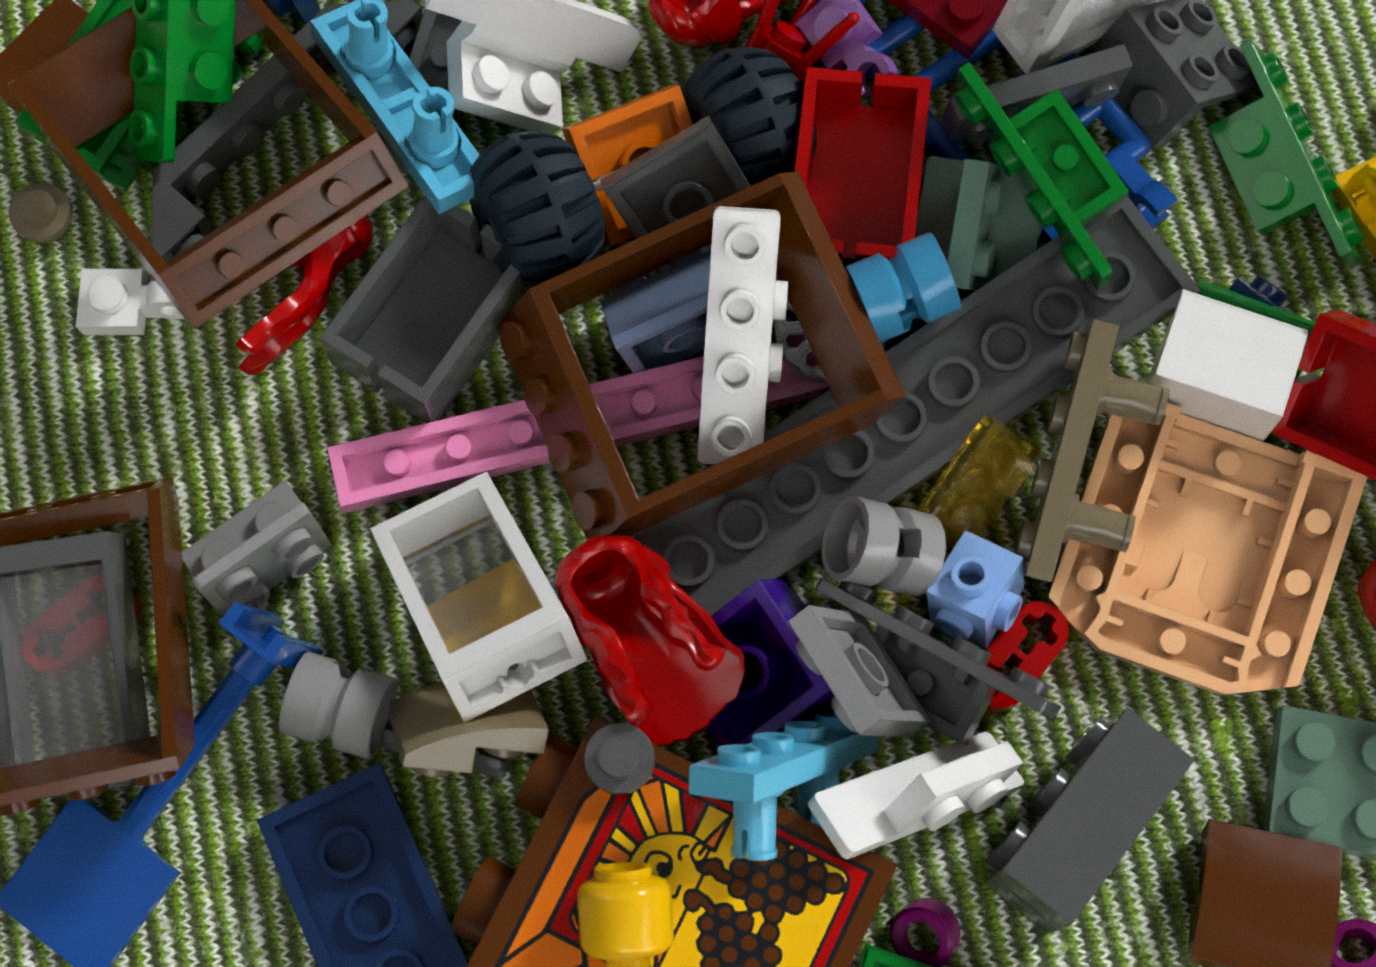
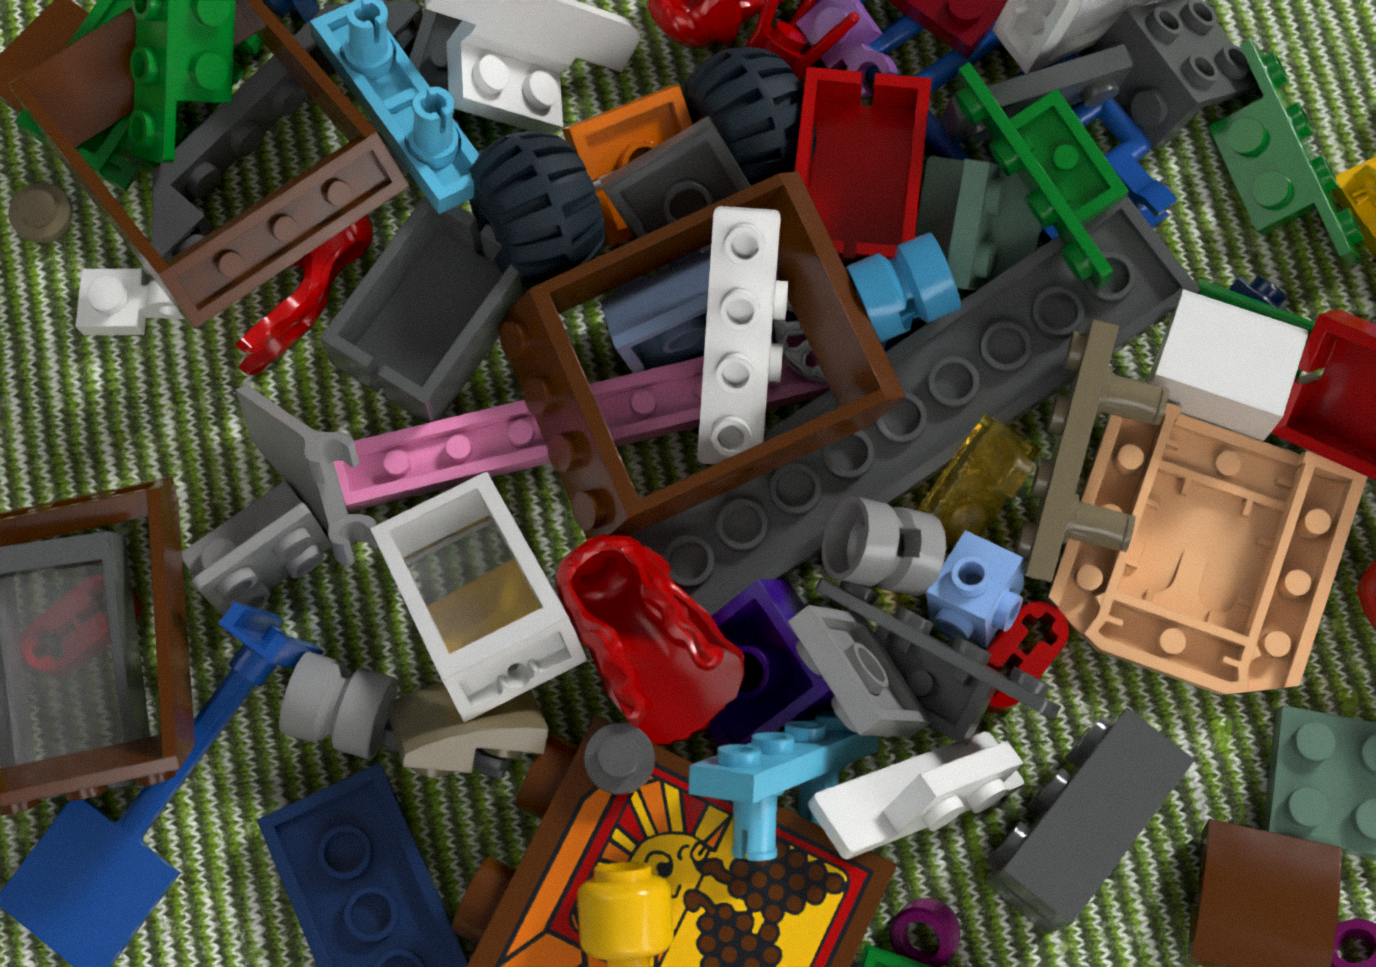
(306, 463): none -> light grey flag

